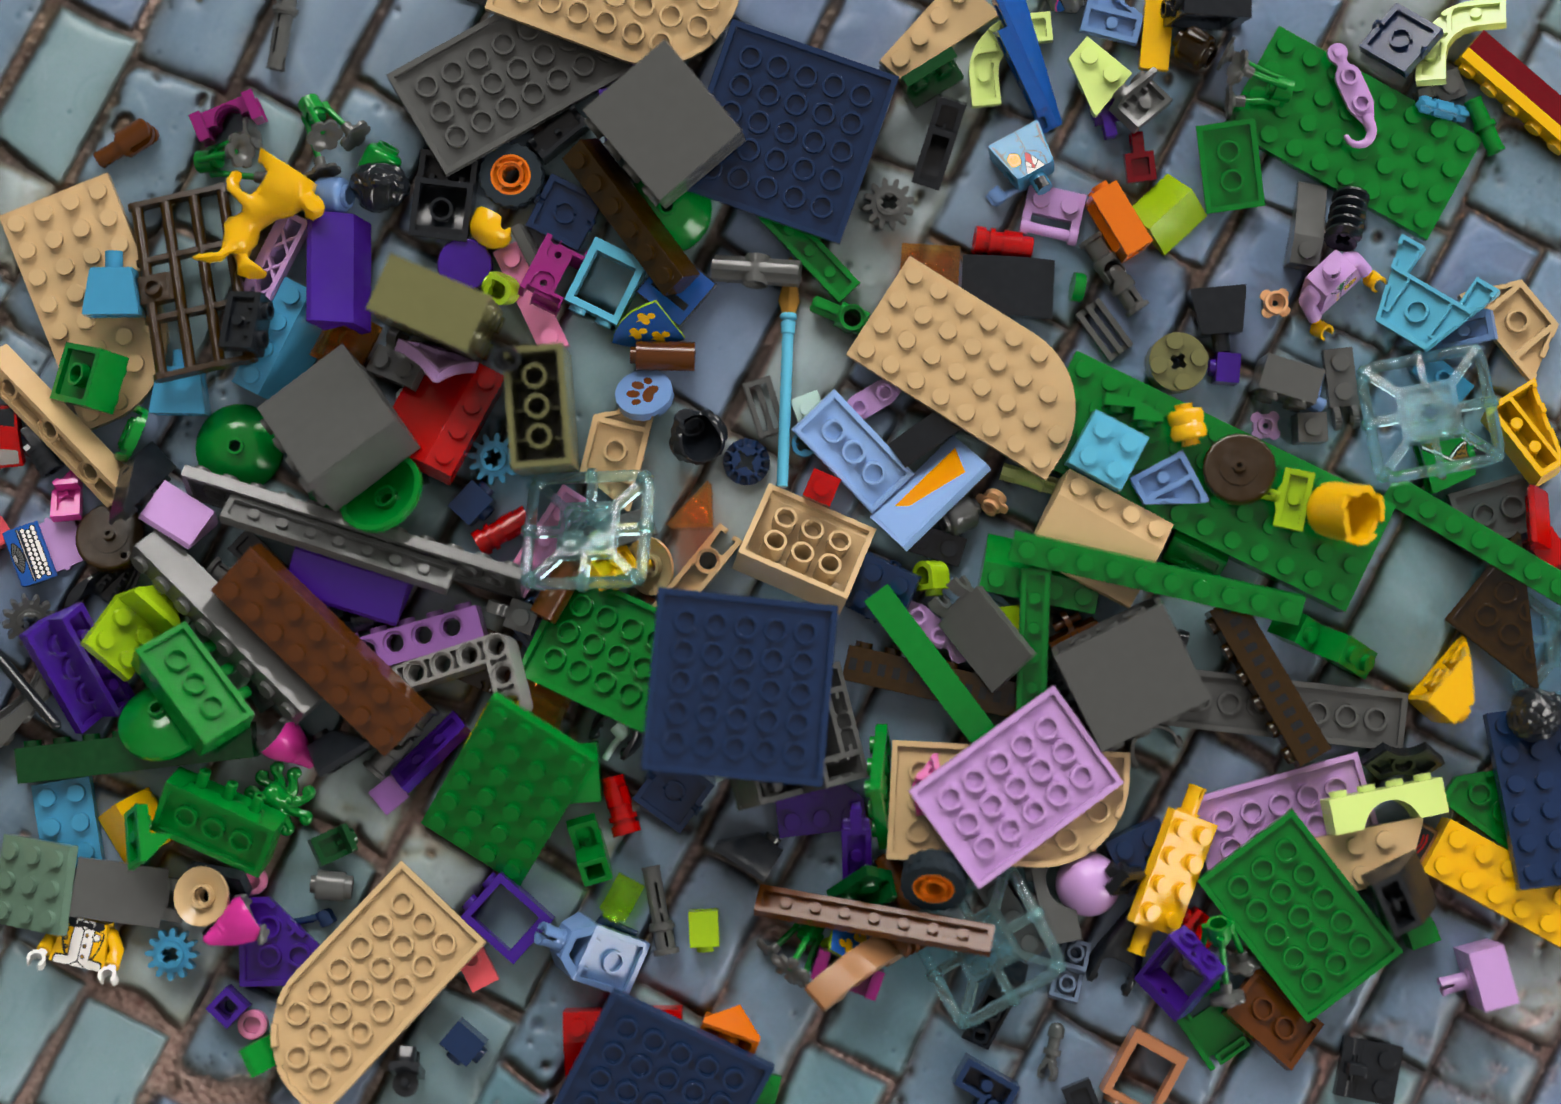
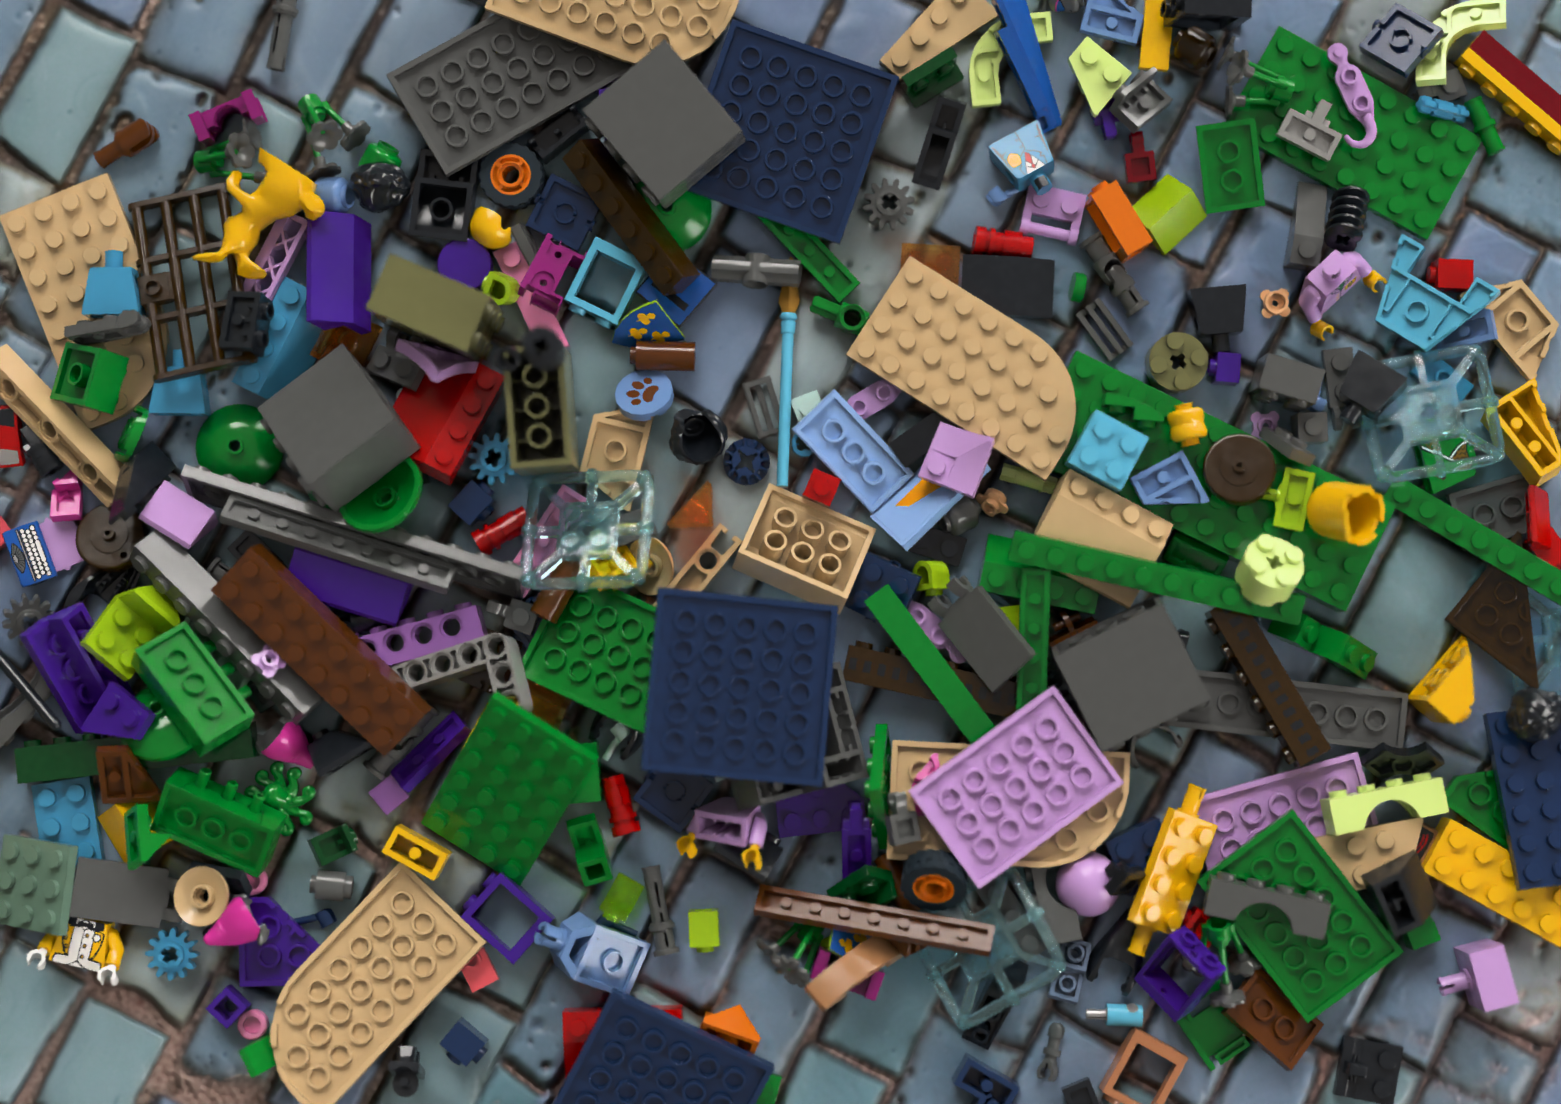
(108, 329): none -> dark grey hinge
(119, 714): none -> dark purple wing
(124, 777): none -> reddish brown wing
(262, 666): none -> lavender plate
(417, 852): none -> yellow brick
(541, 337): none -> black piece
(724, 824): none -> lavender torso
(903, 824): none -> dark grey plate
(957, 459): none -> lavender plate
(1118, 1014): none -> medium azure piece
(1228, 897): none -> dark grey arch
(1269, 570): none -> yellowish green brick
(1289, 447): none -> dark grey plate
(1310, 131): none -> light grey hinge
(1369, 388): none -> black torso
(1450, 275): none -> red brick

